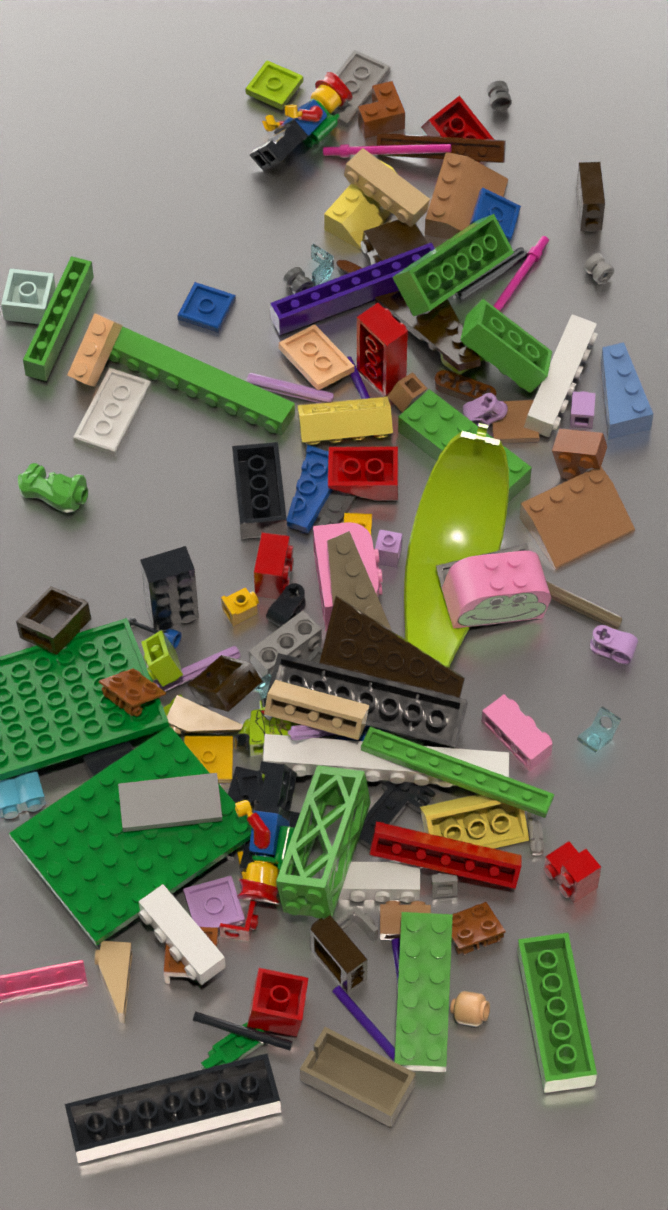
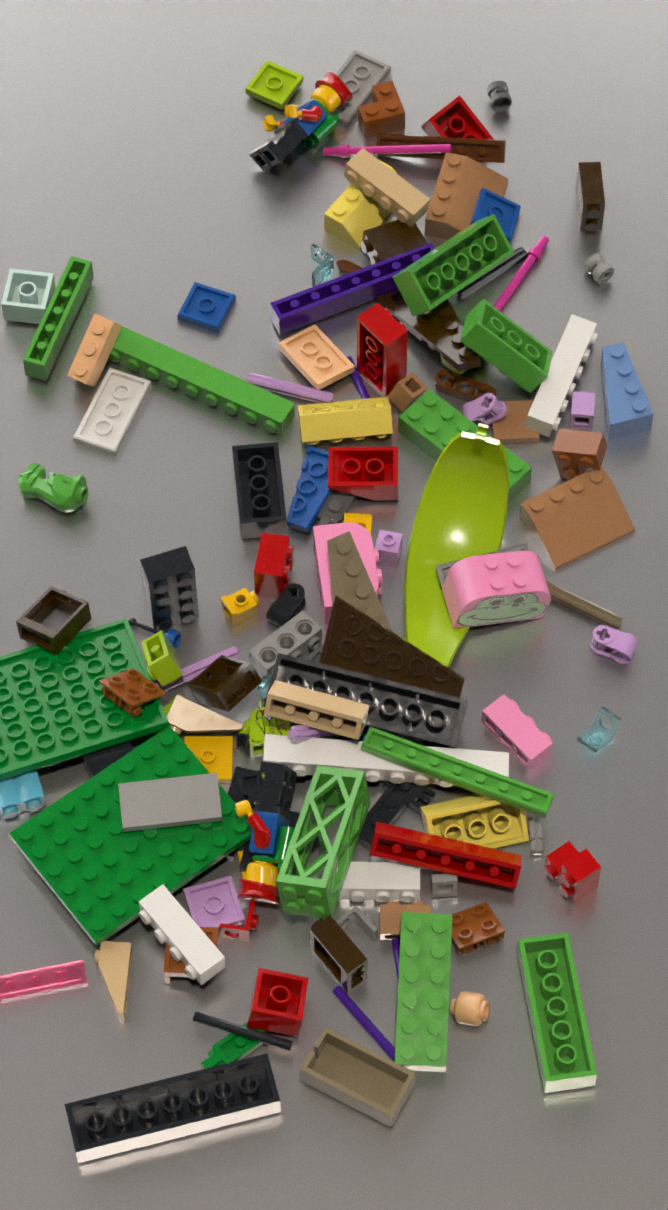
(296, 280): dark grey wheel -> none

